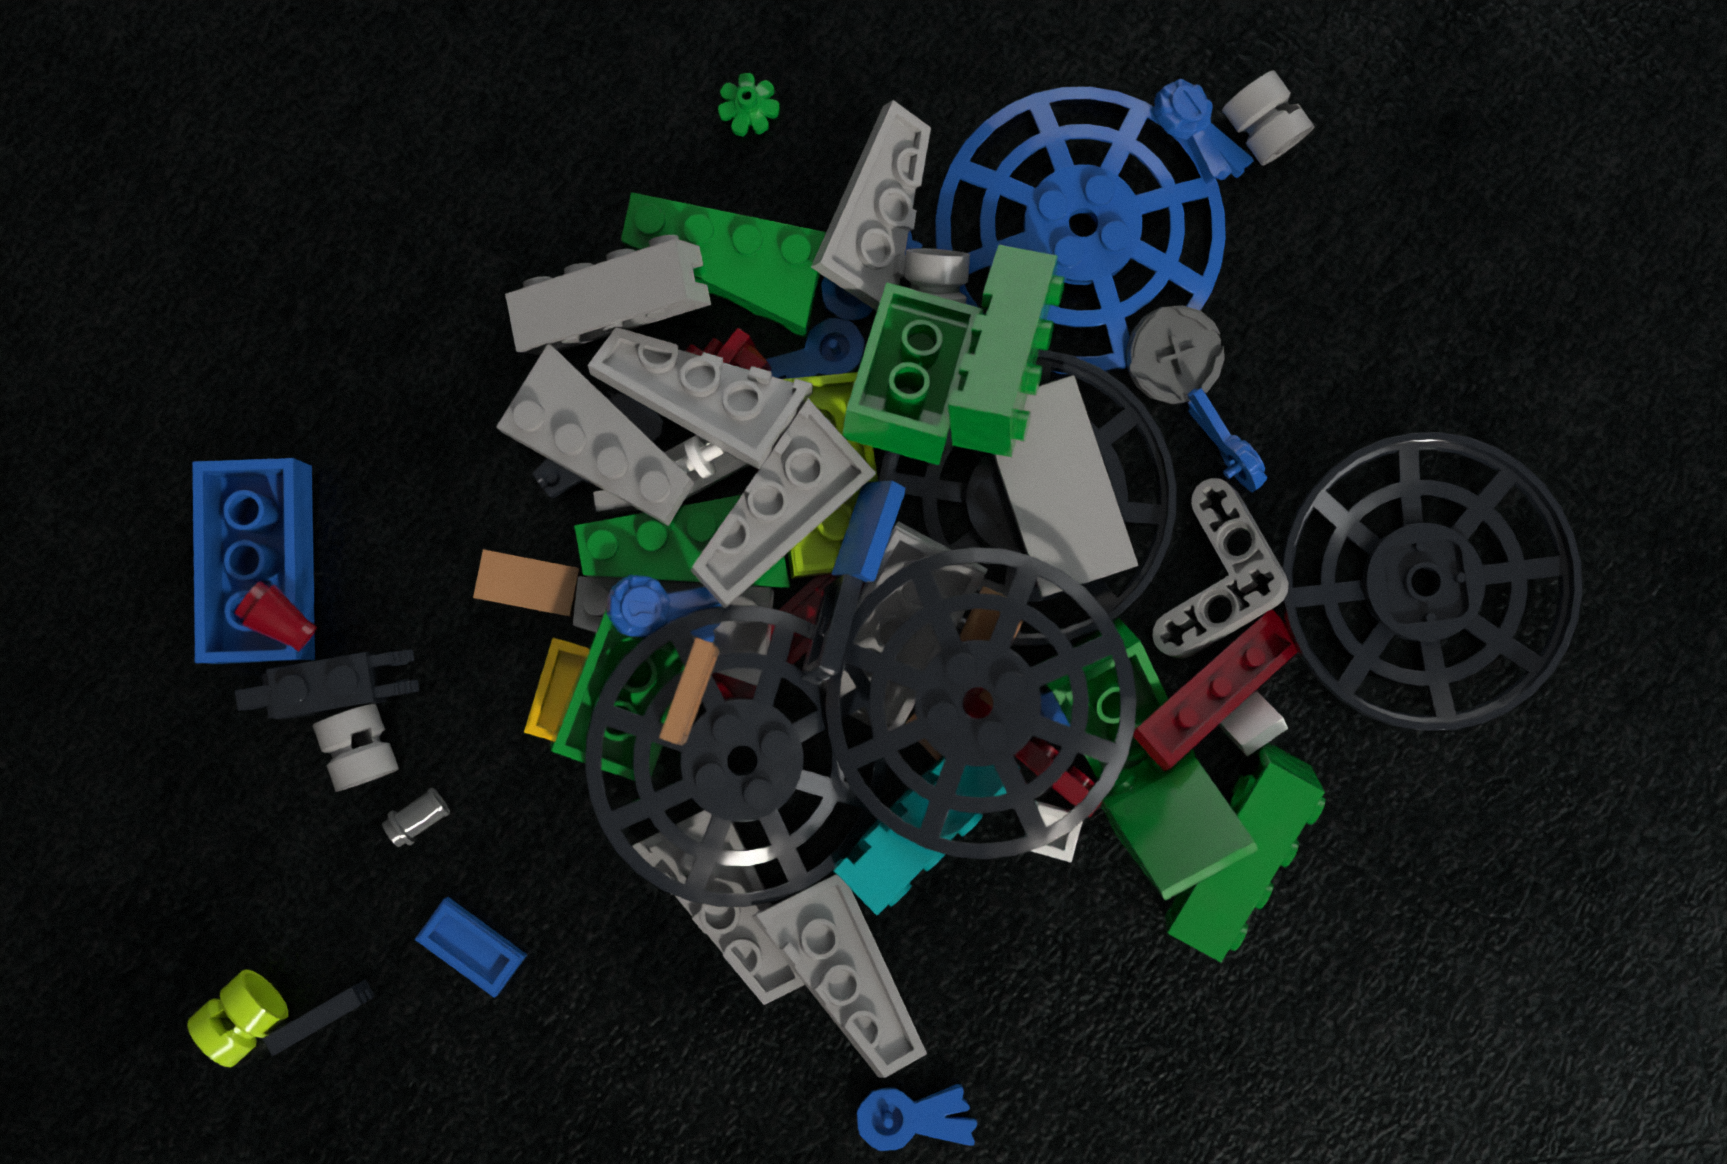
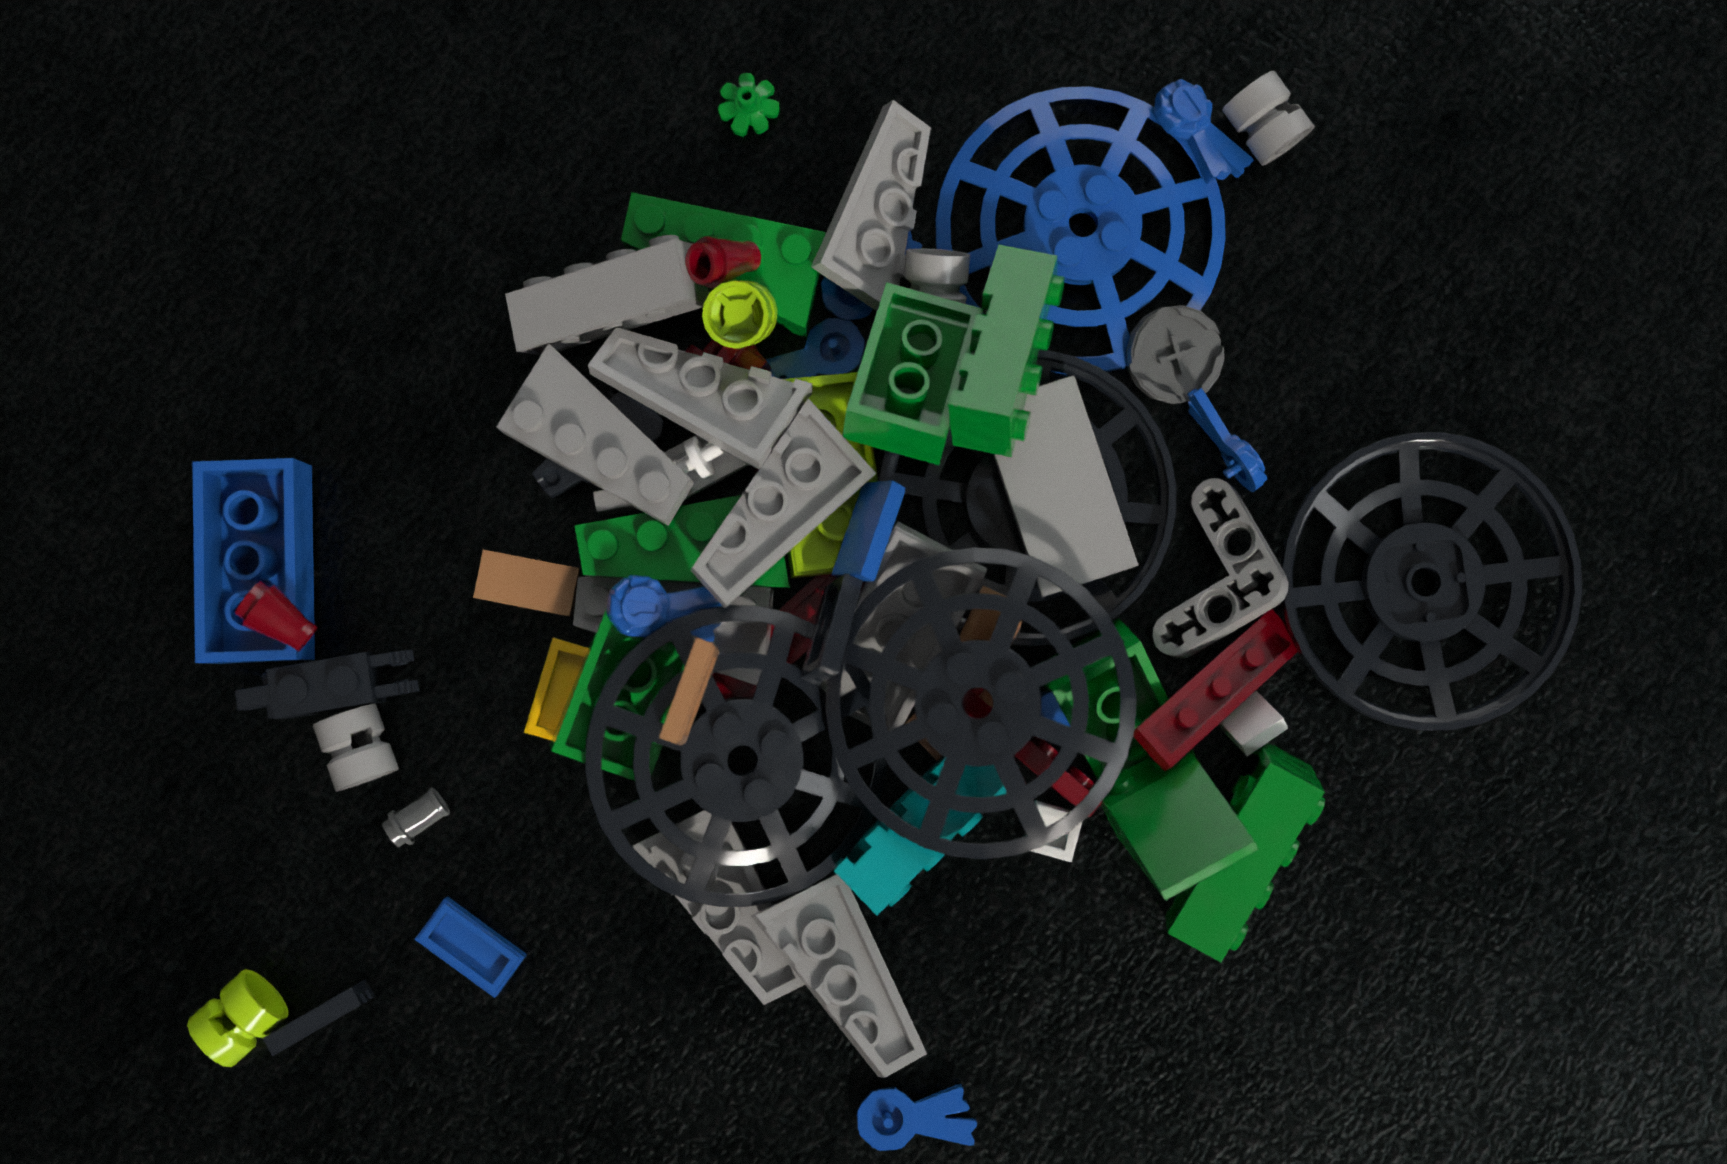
(720, 260): none -> dark red cone
(739, 313): none -> lime wheel

